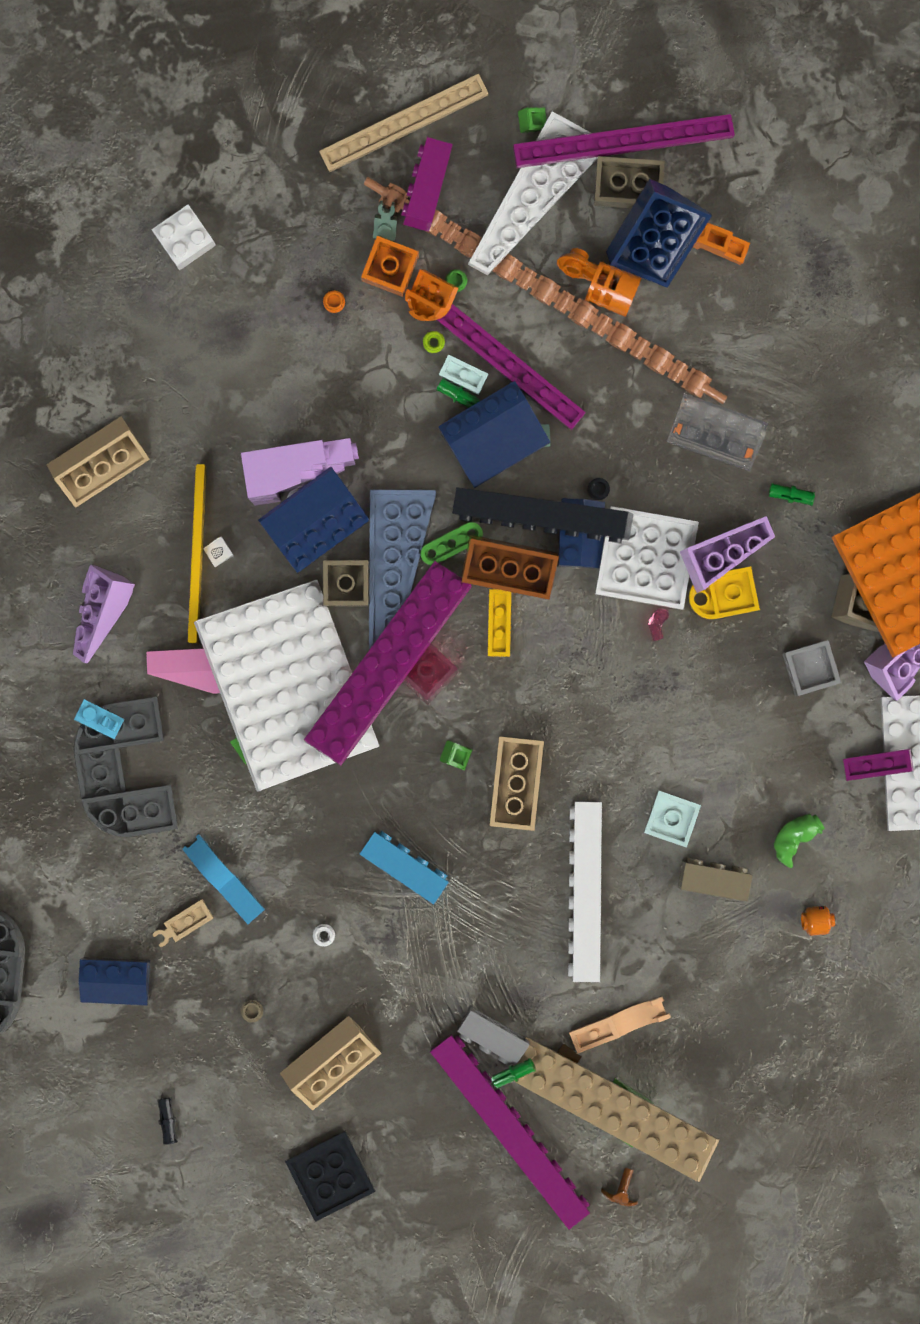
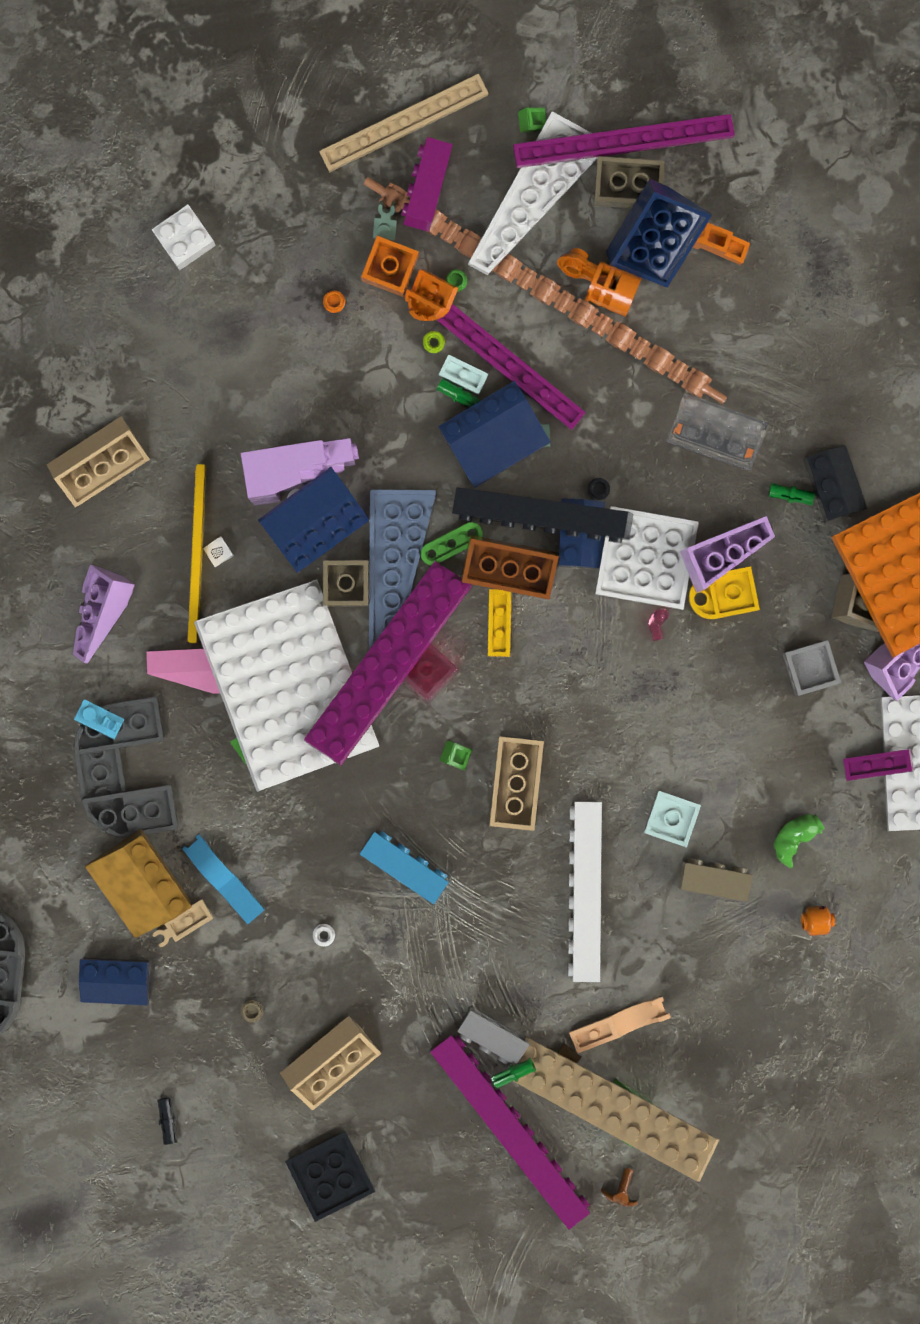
(139, 884): none -> pearl gold slope
(834, 483): none -> black slope

